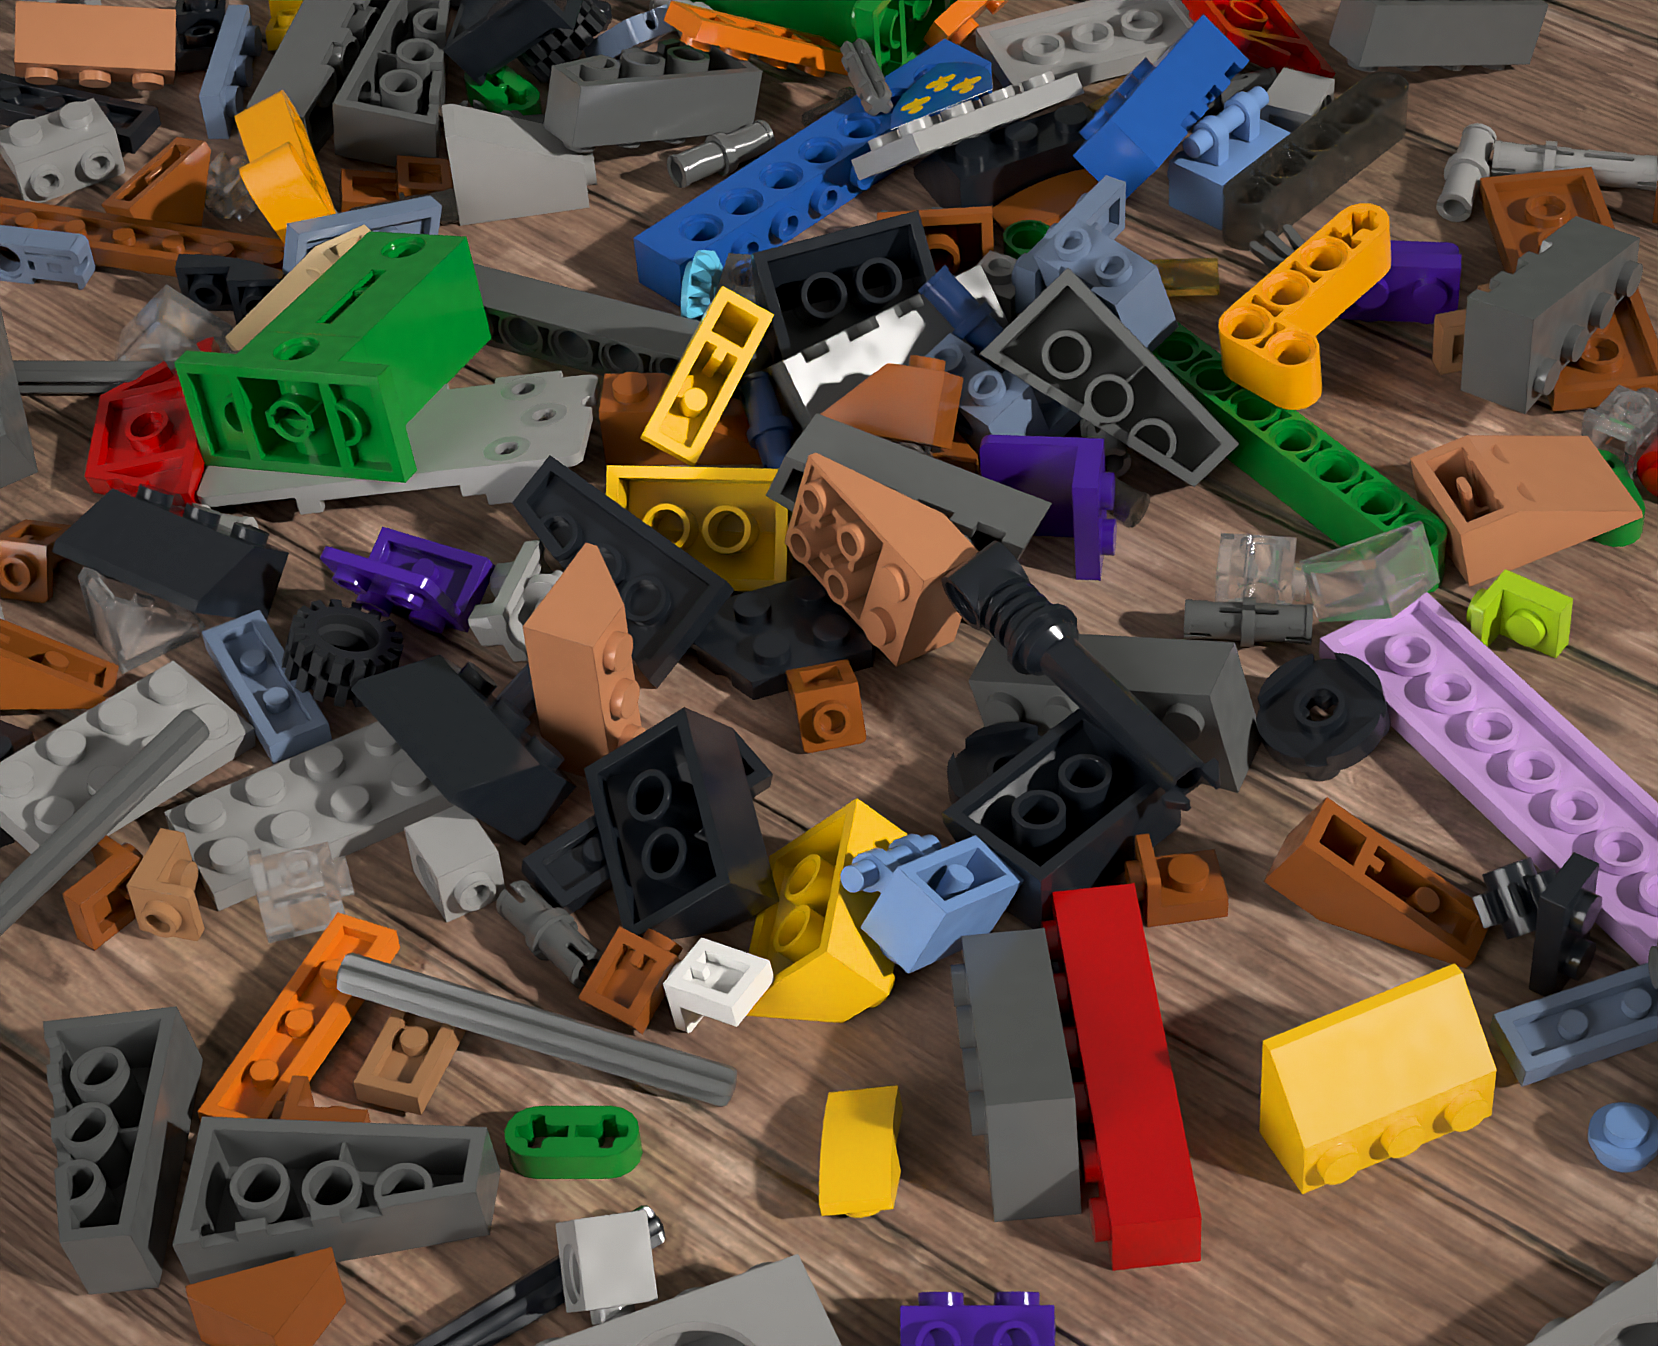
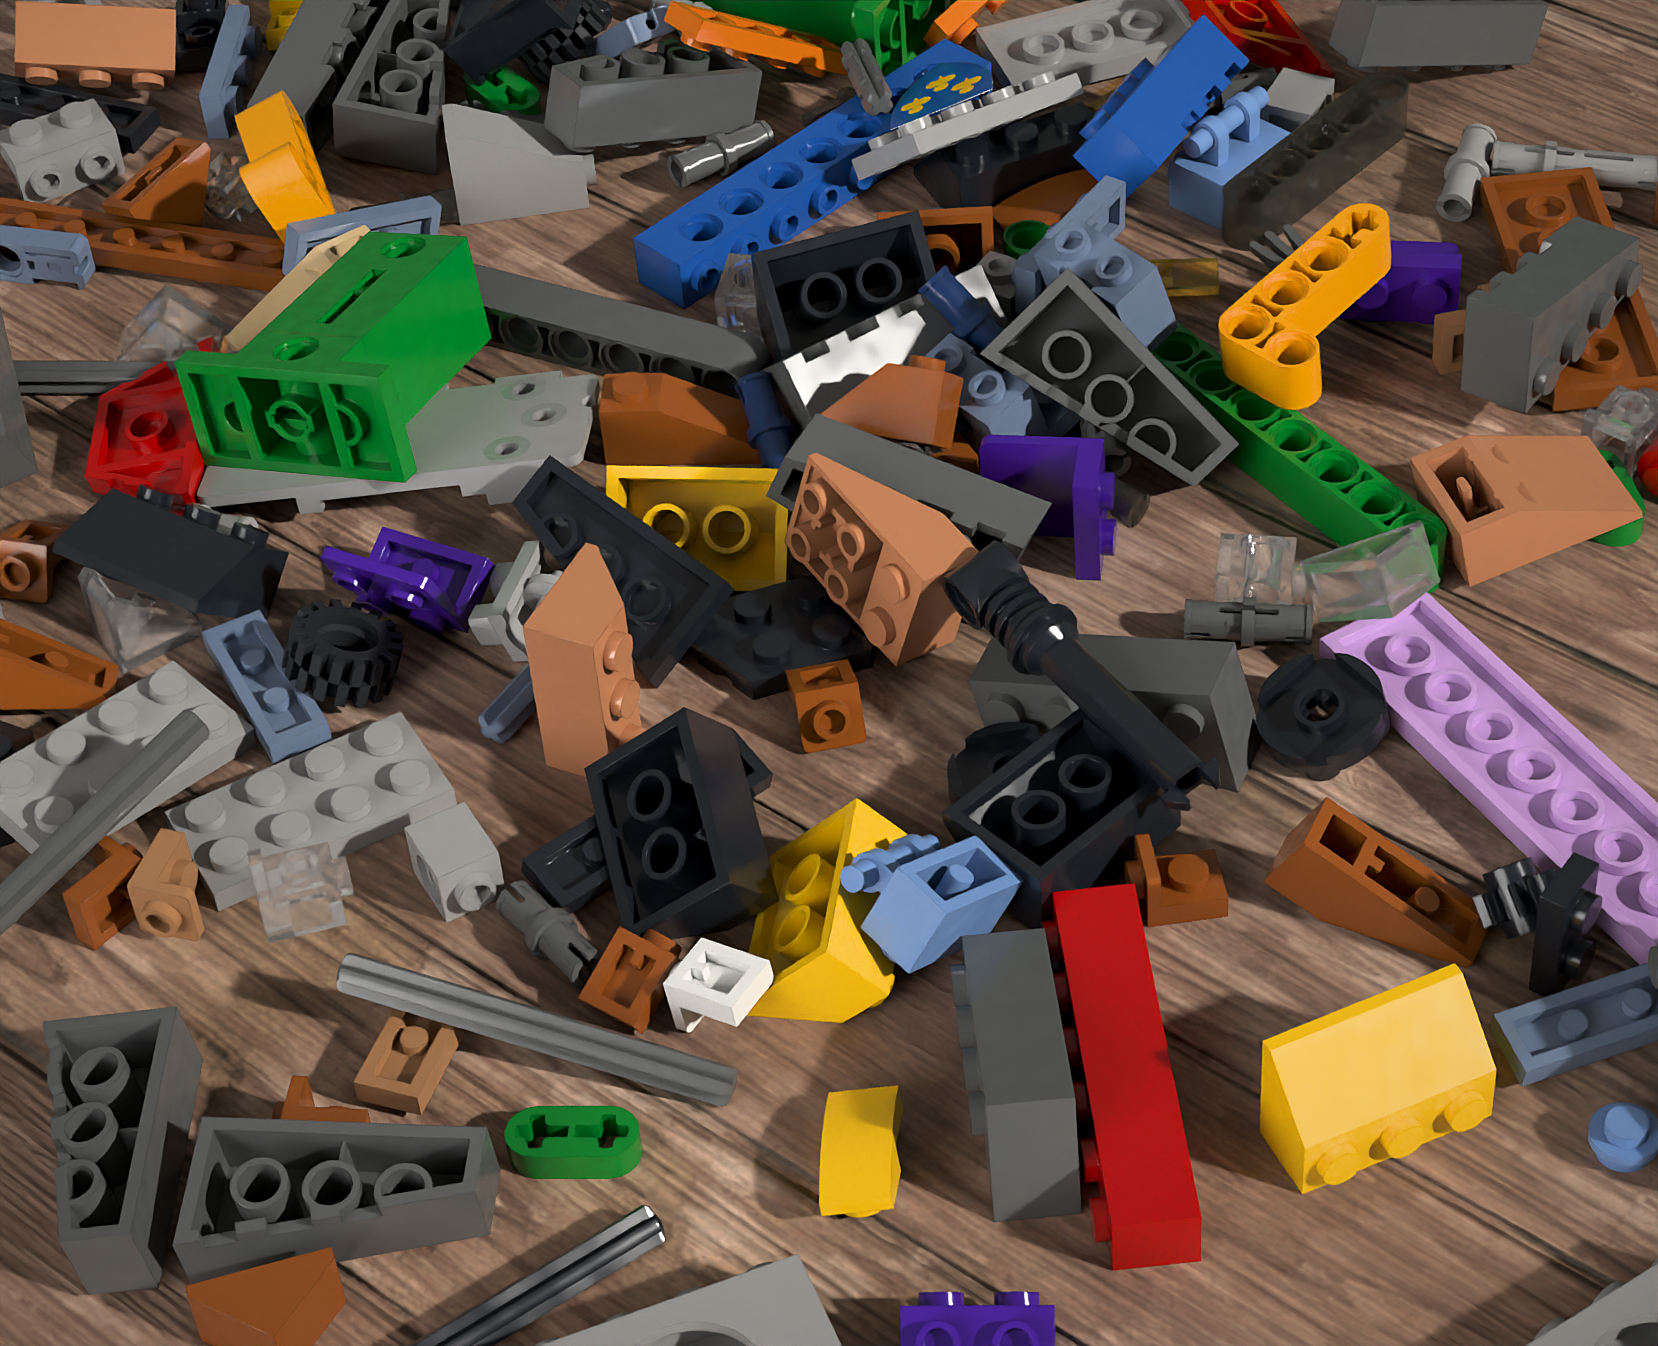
(225, 282): black slope -> none
(299, 1024): orange plate -> none
(411, 176): dark orange slope -> none
(469, 743): black slope -> none
(606, 1264): light grey brick -> none
(700, 284): medium azure gear -> none
(706, 376): yellow slope -> none
(1521, 612): lime bracket -> none

